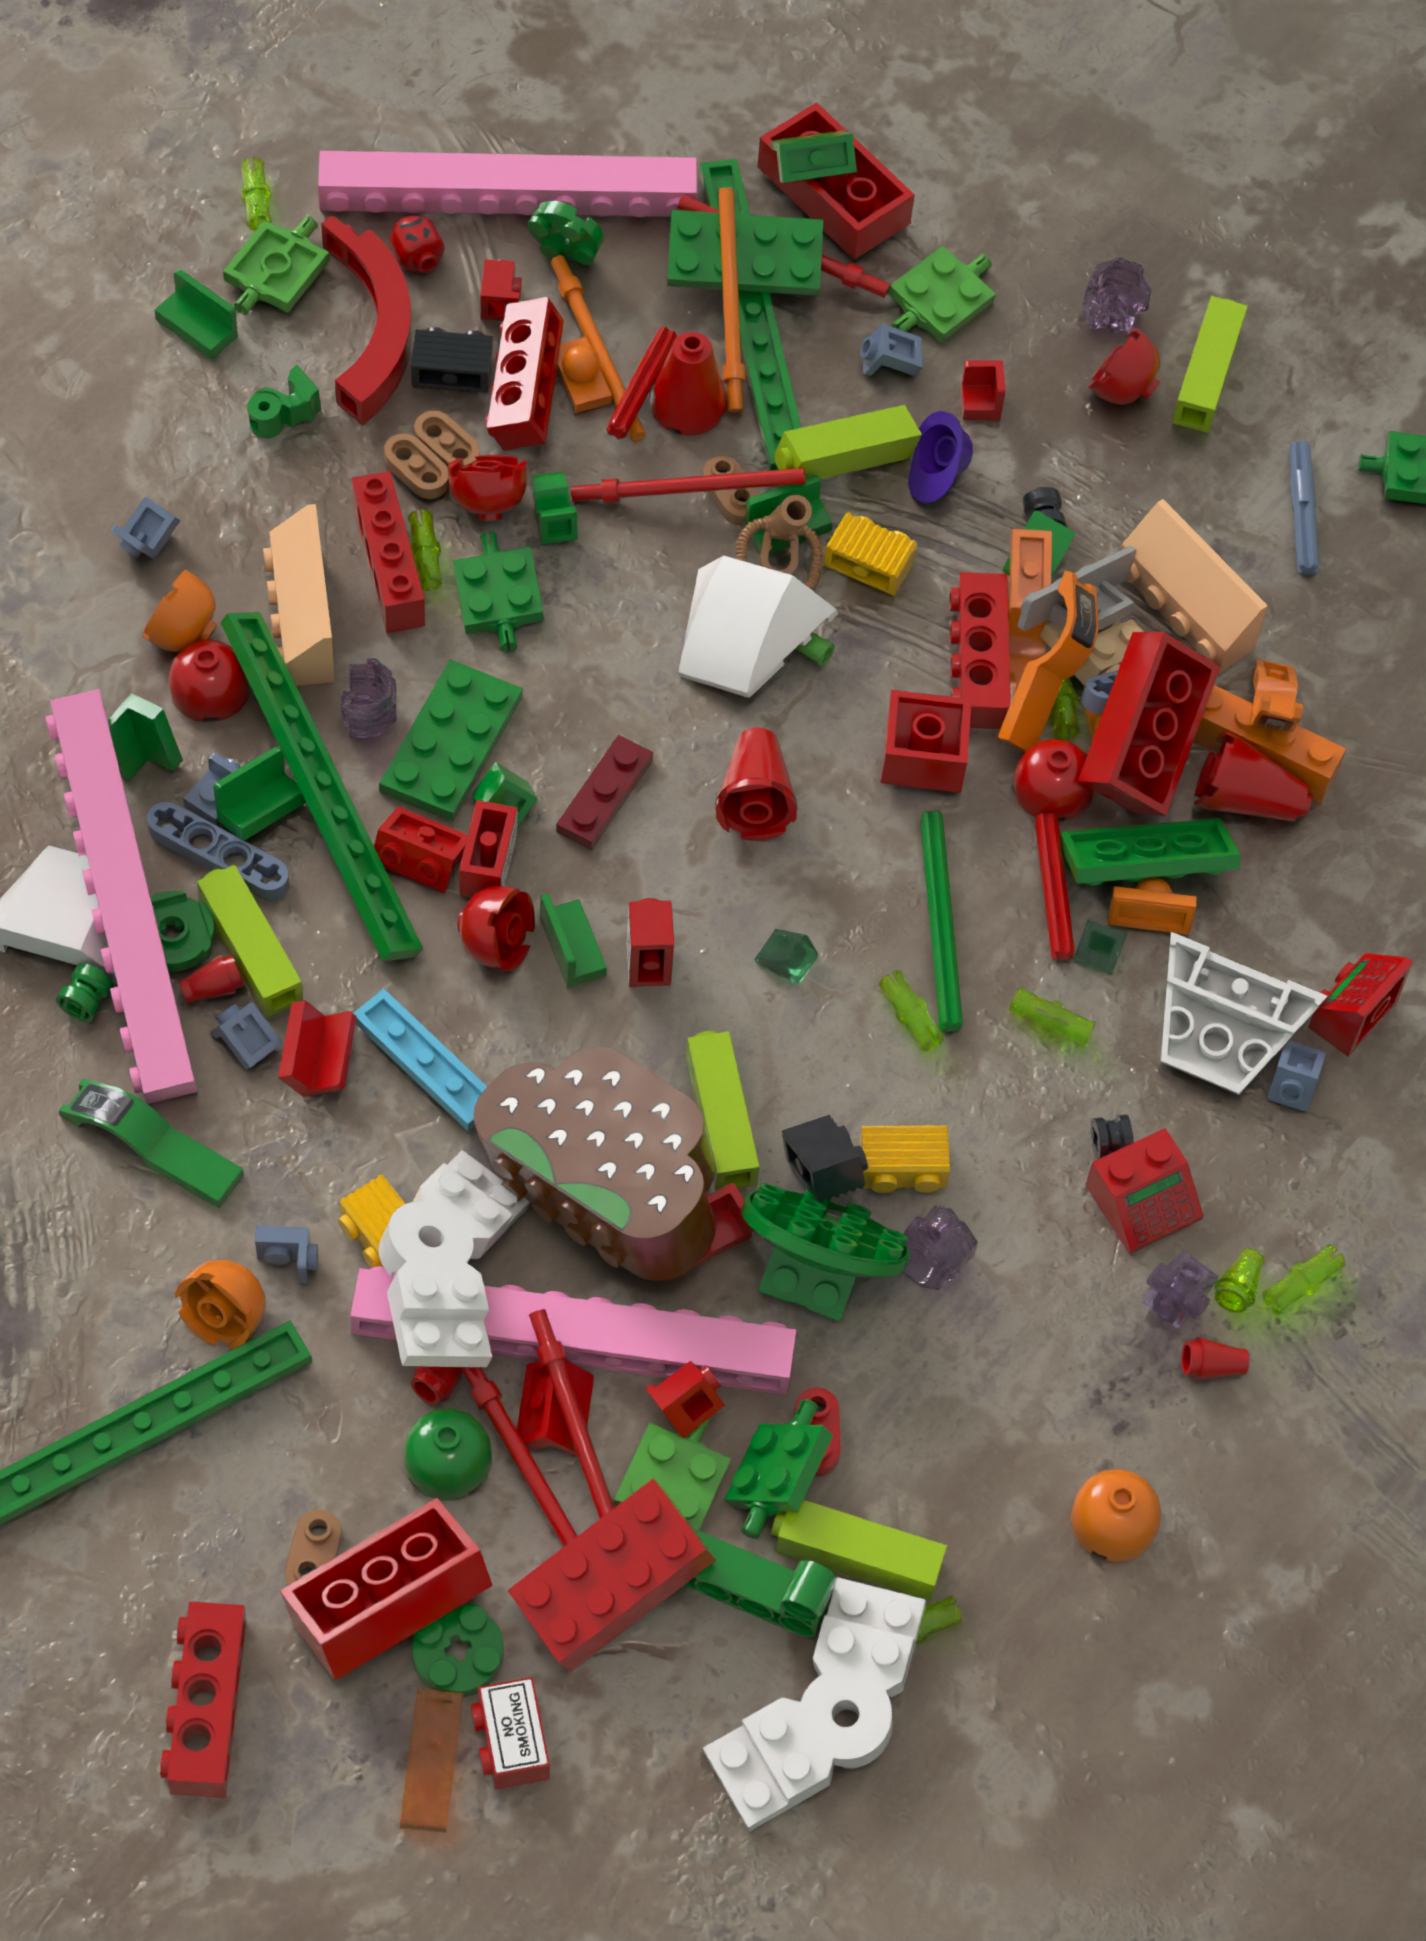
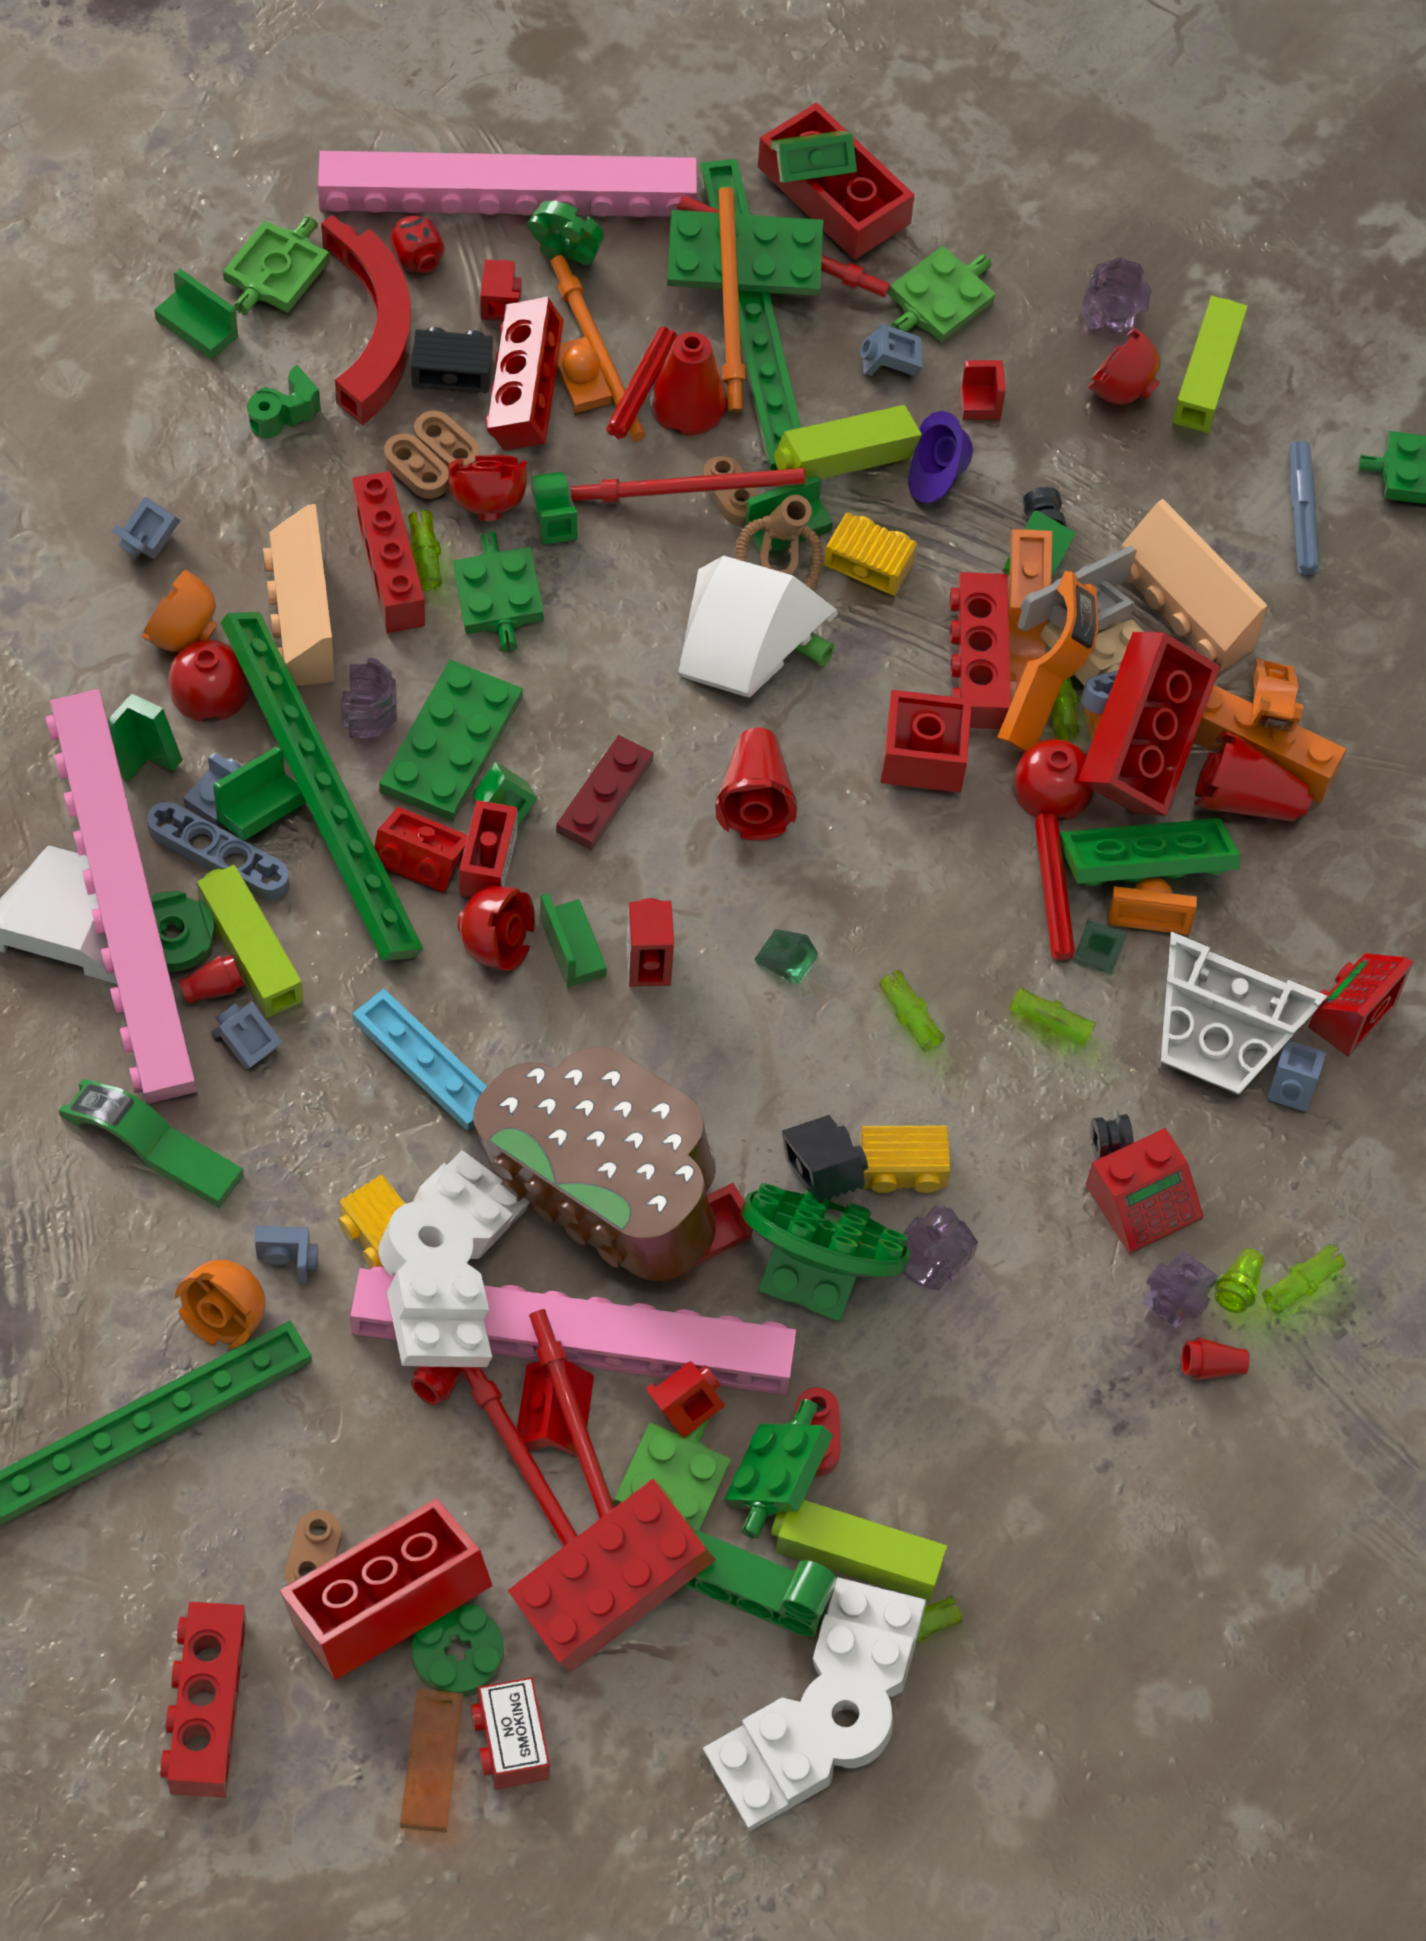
(84, 992): green wheel -> none
(255, 192): clear neon green pin -> none
(316, 1049): red panel -> none
(447, 1454): green cylinder -> none
(723, 1108): lime brick -> none
(941, 921): green axle -> none
(1116, 1515): orange cylinder -> none

